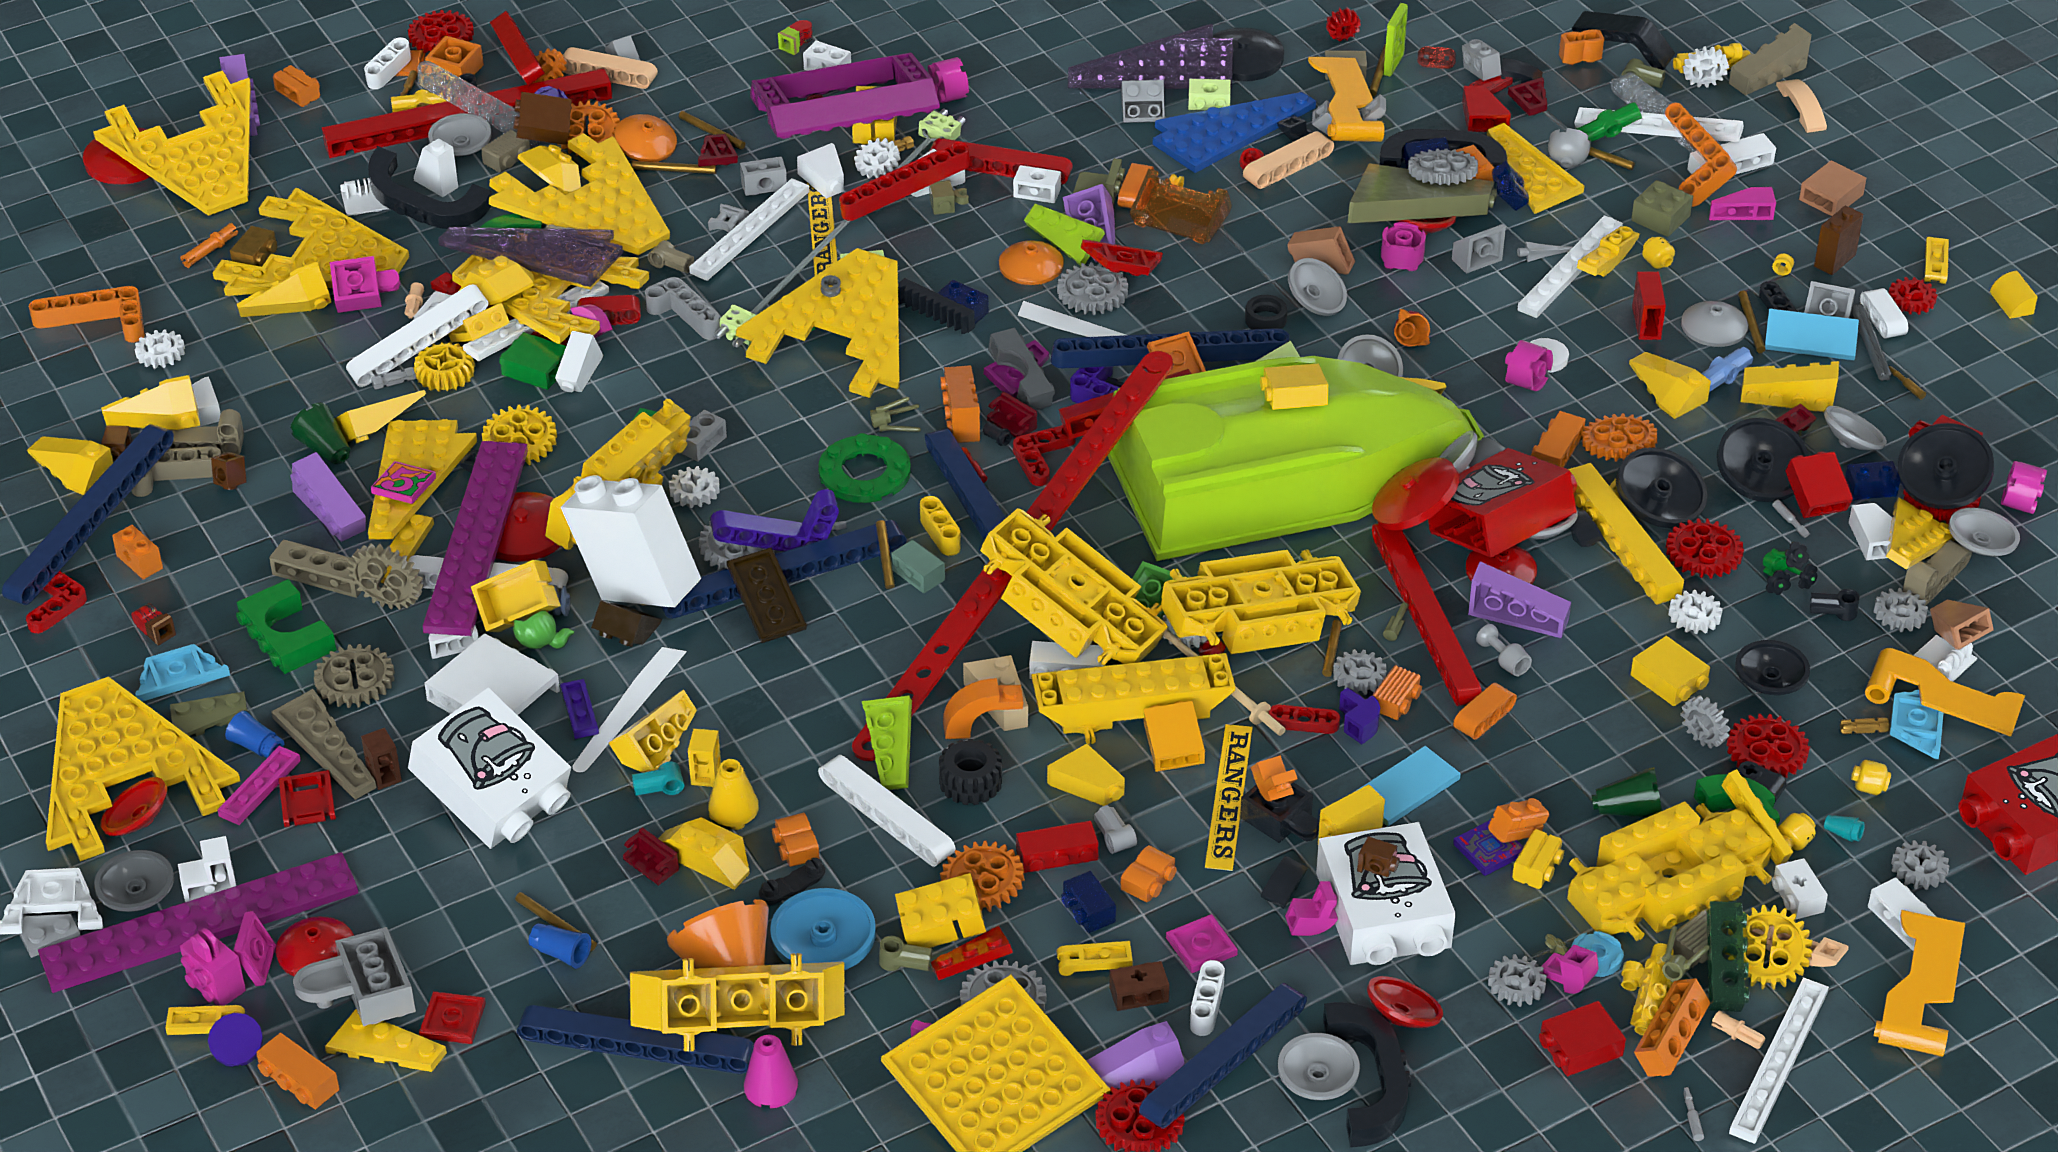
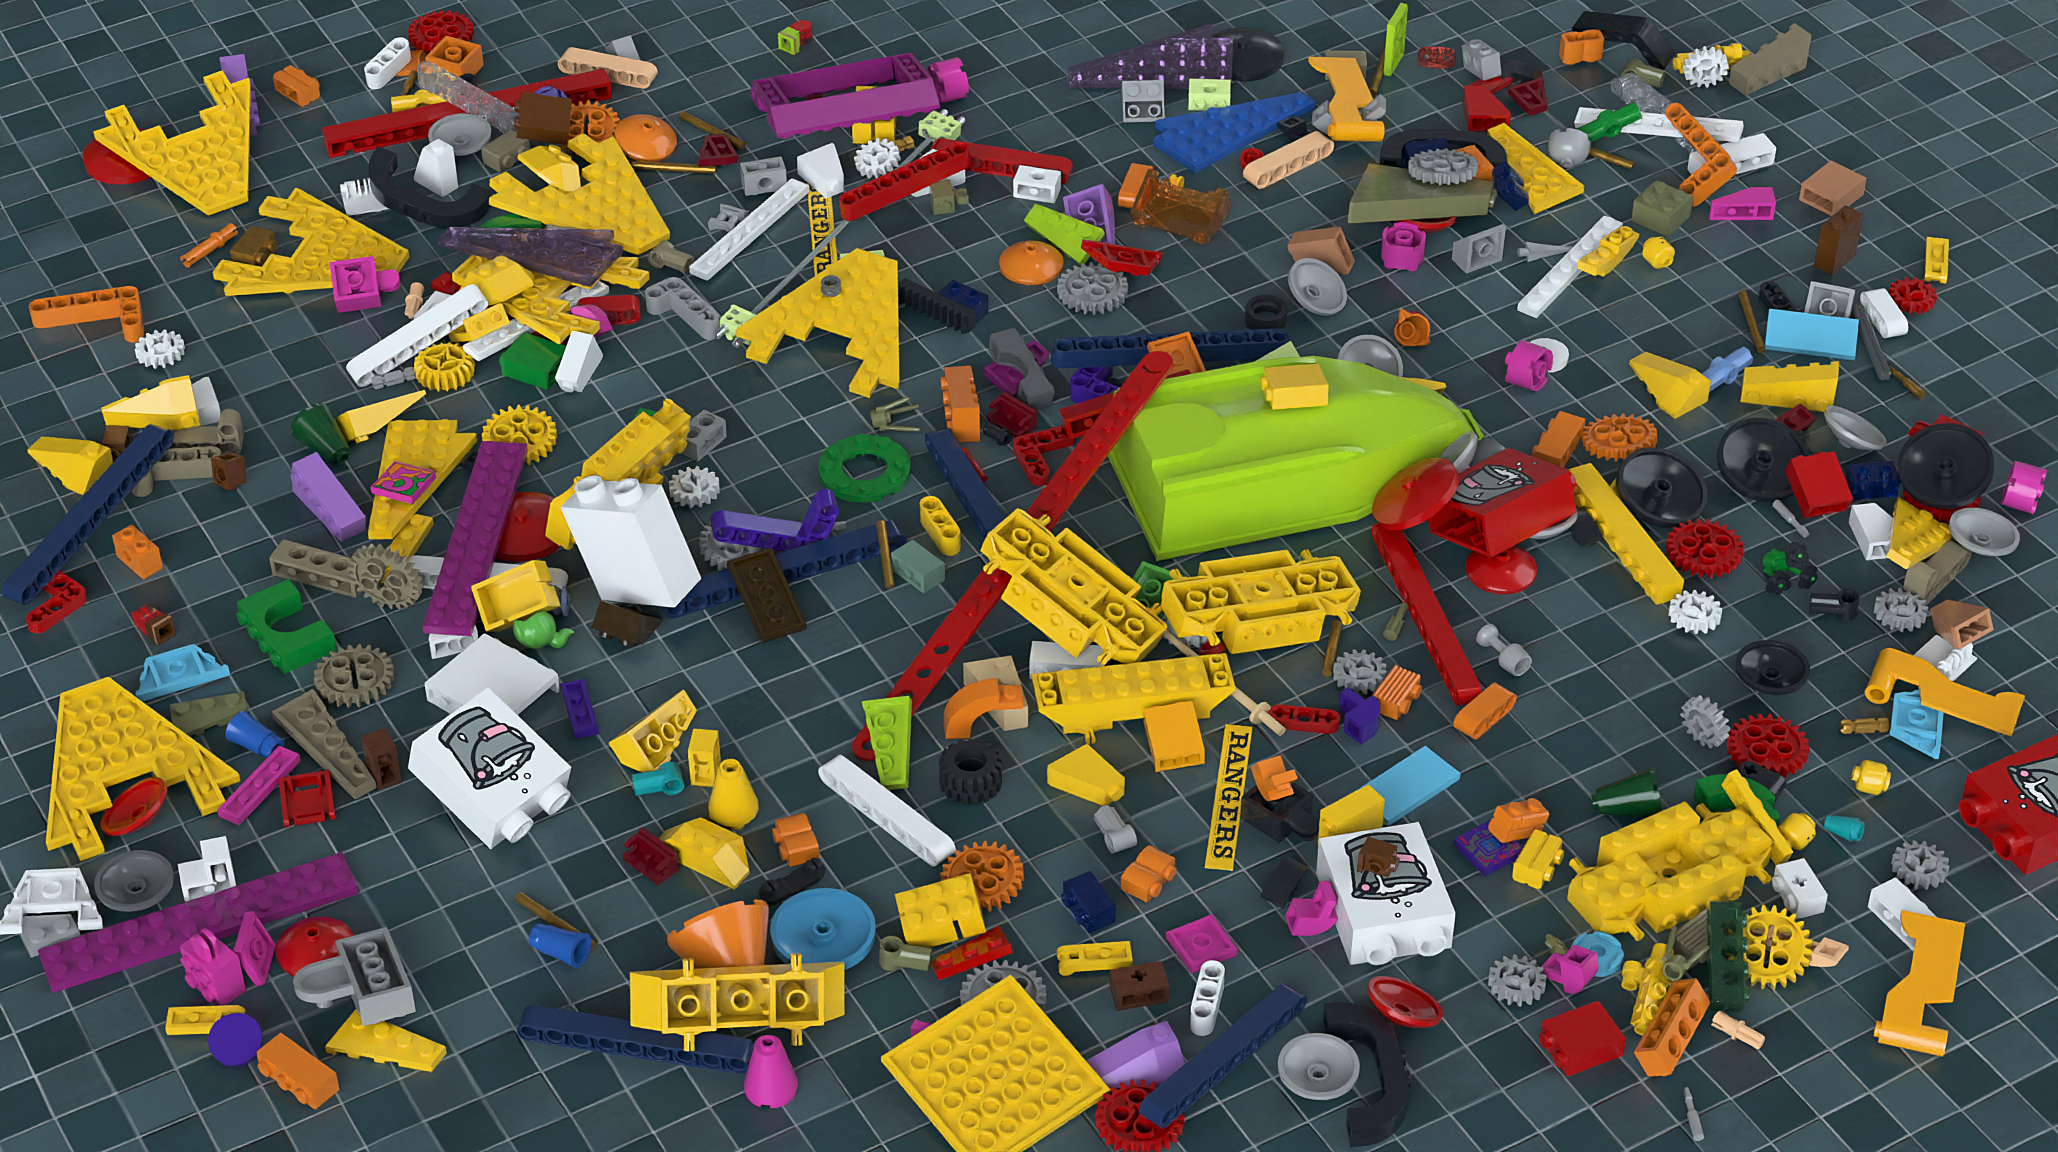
(299, 293): yellow wedge -> none
(452, 1017): red tile -> none
(517, 48): red beam -> none
(552, 64): orange gear -> none
(630, 702): white sticker -> none
(823, 55): white brick -> none
(1057, 846): red brick -> none
(1063, 321): white sticker -> none
(1111, 182): olive bracket -> none
(1343, 24): red gear -> none
(1516, 602): medium lavender wedge -> none
(1649, 305): red brick -> none
(1670, 671): yellow brick -> none
(1714, 323): light grey dish -> none
(1778, 1060): white plate -> none
(1783, 258): yellow bush -> none
(1806, 103): light nougat slope -> none
(2014, 295): yellow brick -> none

